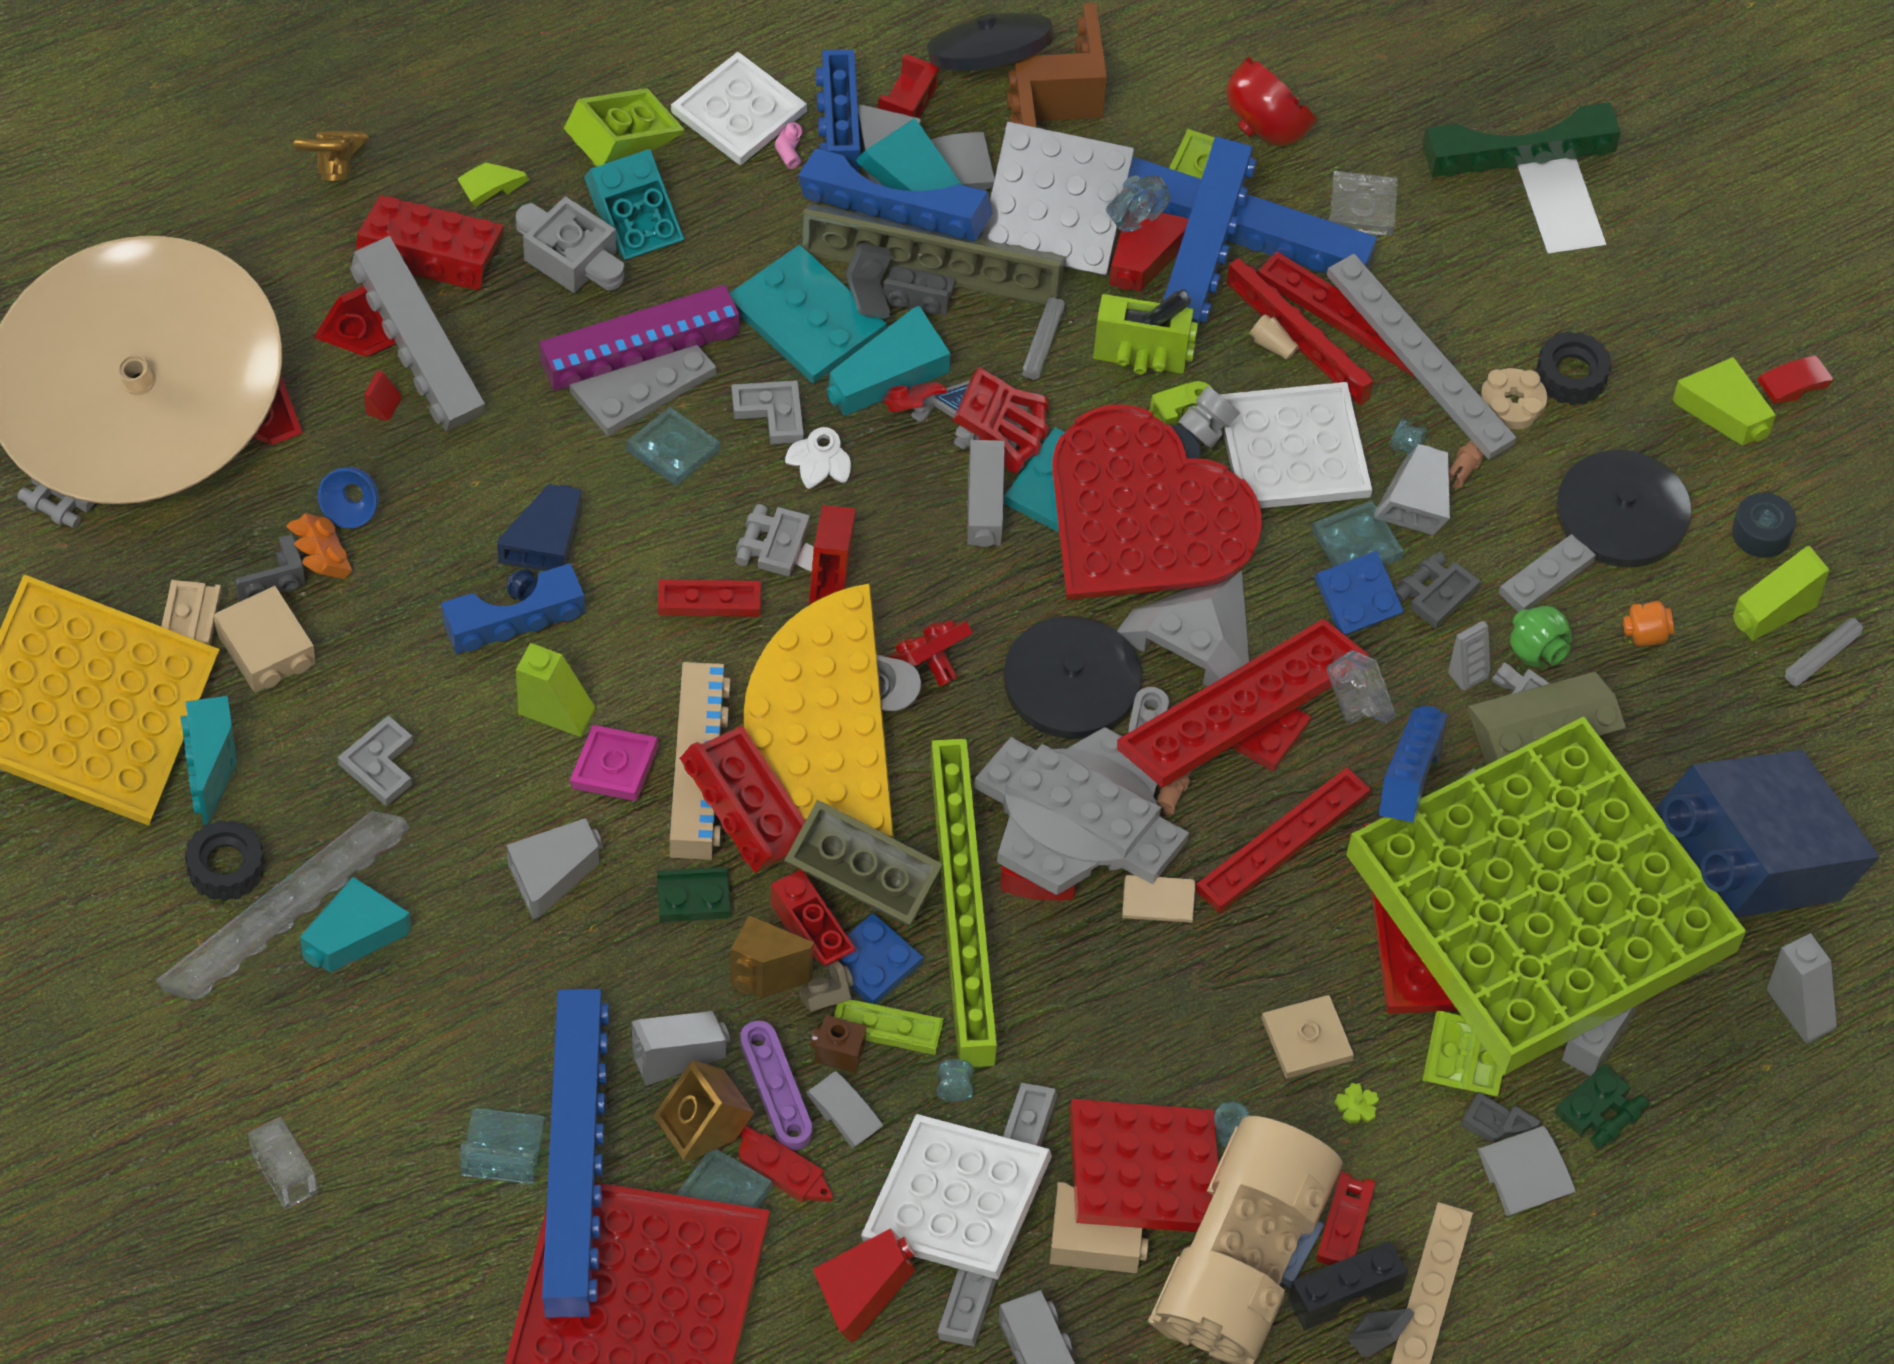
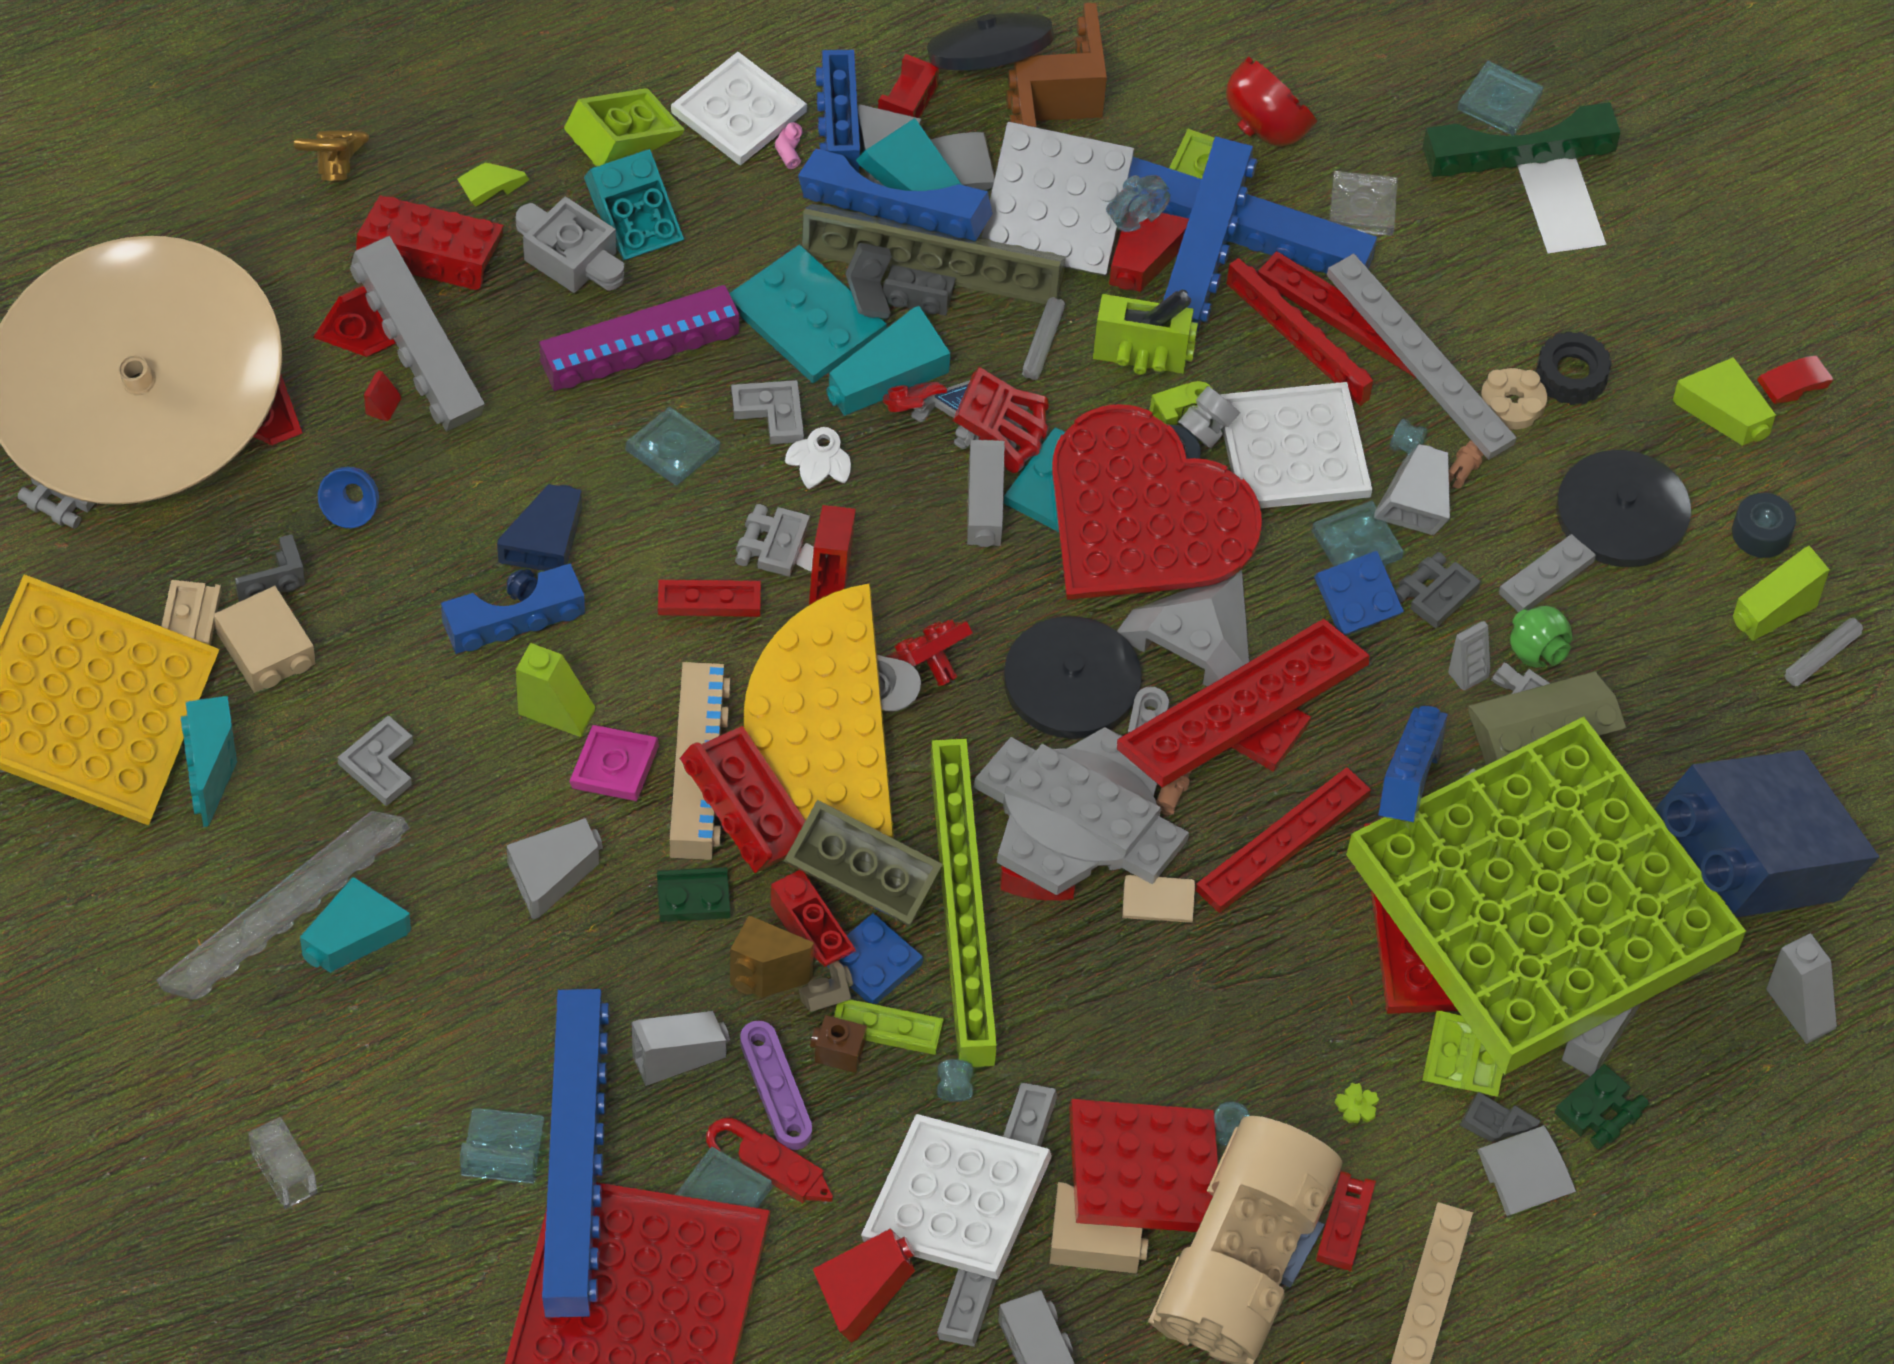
(227, 885): black tyre -> none
(321, 544): orange plate -> none
(638, 389): light grey wing -> none
(702, 1111): pearl gold slope -> none
(845, 1108): light grey slope -> none
(1273, 336): tan cone -> none
(1307, 1036): tan plate -> none
(1324, 1292): black arch -> none
(1360, 688): clear bracket -> none
(1379, 1330): dark grey slope -> none
(1500, 98): none -> clear light blue plate
(1648, 623): orange head -> none

